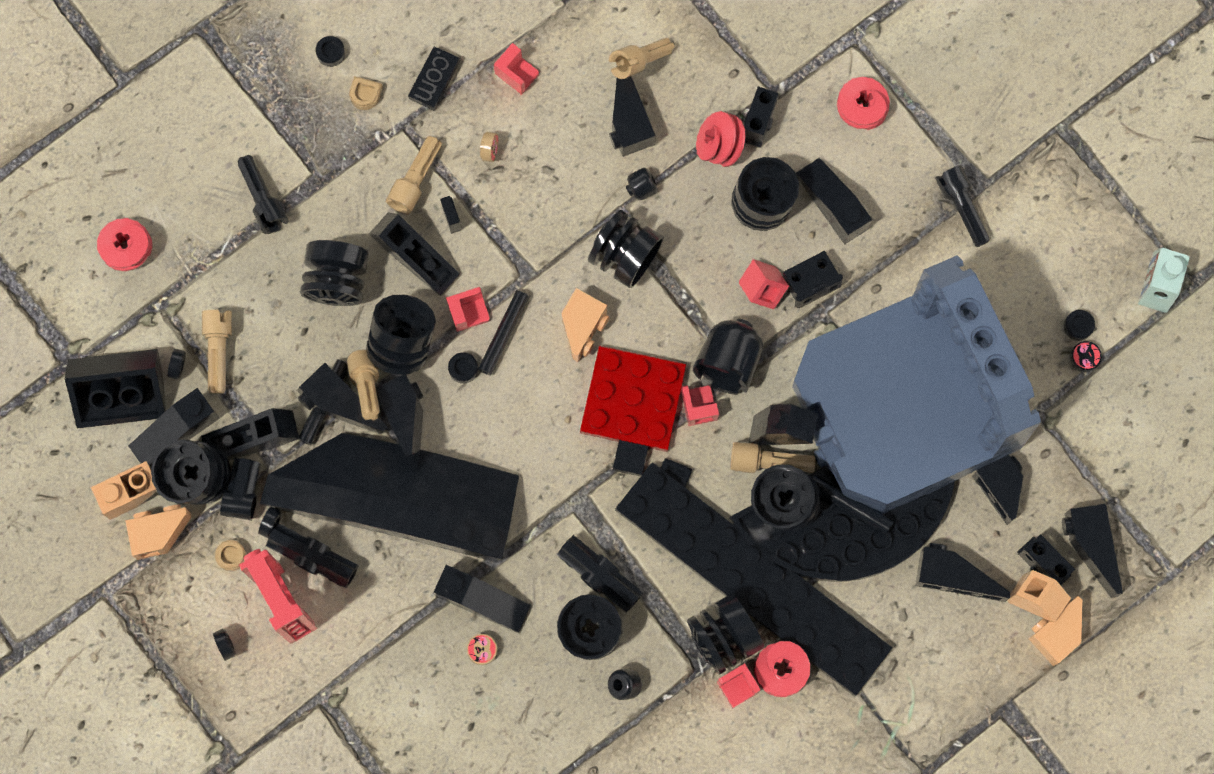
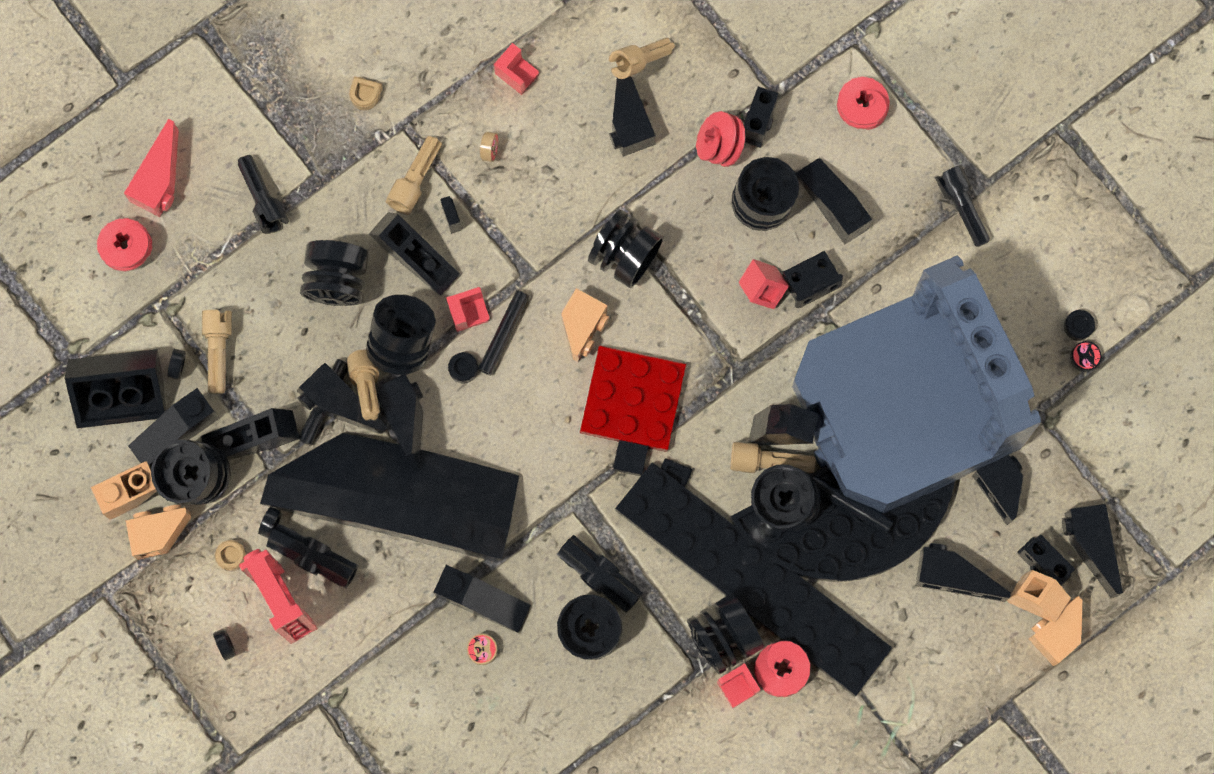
(155, 179): none -> coral slope
(240, 497): black piece -> none
(330, 51): black tile -> none
(434, 78): black tile -> none
(624, 684): black piece -> none
(641, 184): black piece -> none
(699, 405): coral panel -> none
(730, 356): black cylinder -> none
(1166, 276): light aqua torso -> none

